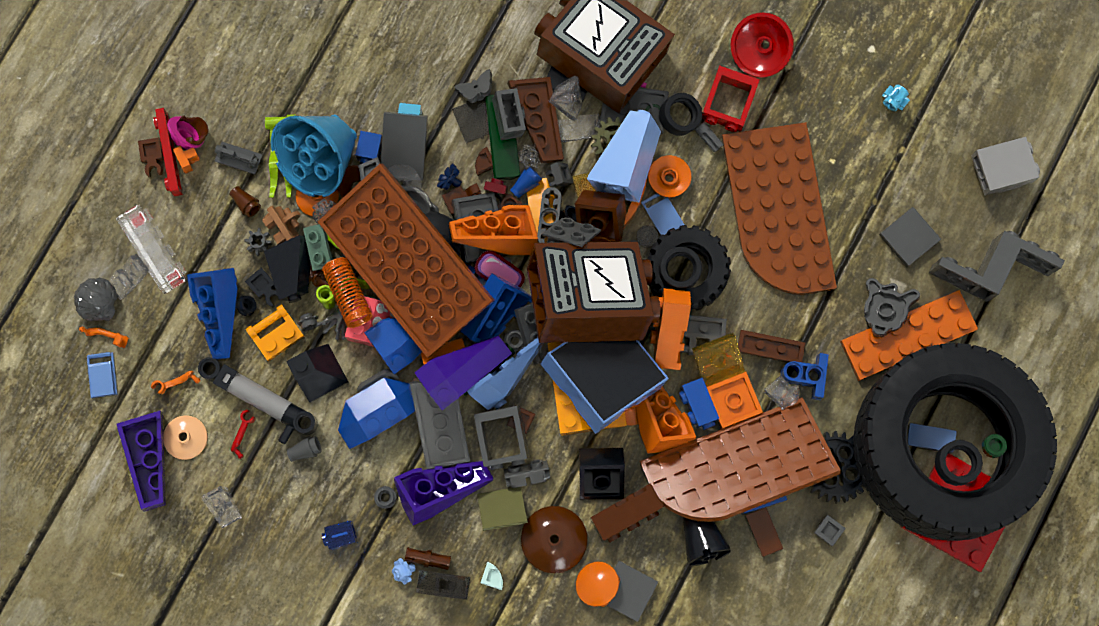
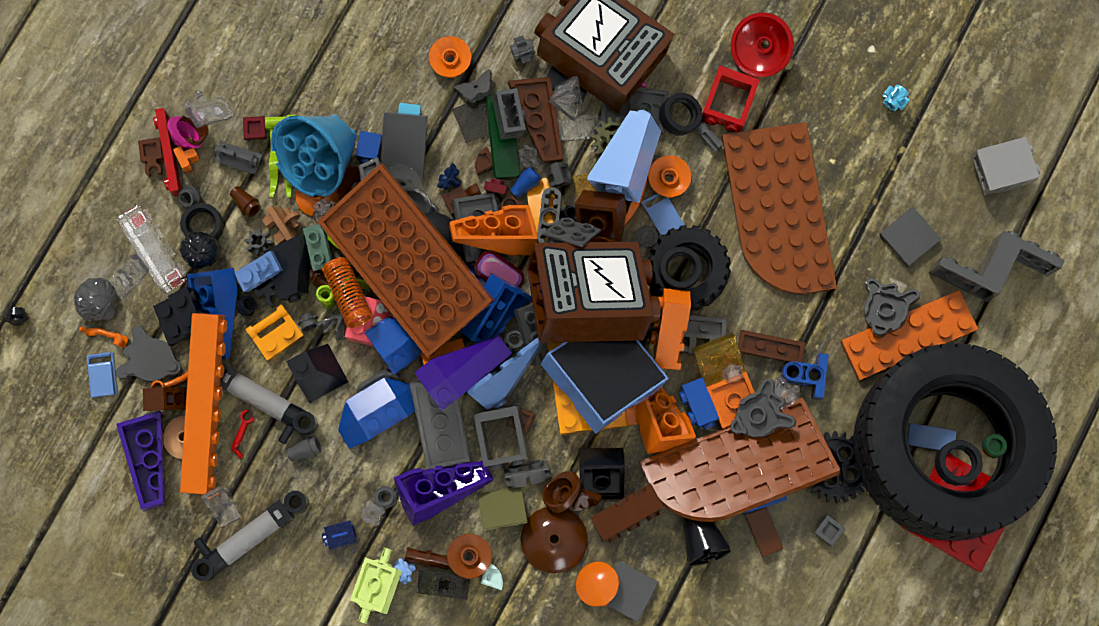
(16, 316): none -> black plate
(149, 358): none -> dark grey tile
(164, 398): none -> reddish brown arch
(176, 314): none -> black plate
(189, 196): none -> dark grey plate
(198, 208): none -> black tyre
(199, 249): none -> black hair
(202, 403): none -> orange brick
(207, 111): none -> clear plate
(254, 128): none -> dark red plate
(258, 271): none -> medium blue plate
(275, 517): none -> piece
(368, 517): none -> clear plate
(375, 585): none -> yellowish green plate
(448, 47): none -> orange dish
(477, 548): none -> dark orange dish
(522, 49): none -> dark grey gear
(561, 491): none -> reddish brown hat
(585, 499): none -> reddish brown tile
(732, 373): none -> clear plate
(761, 413): none -> dark grey tile

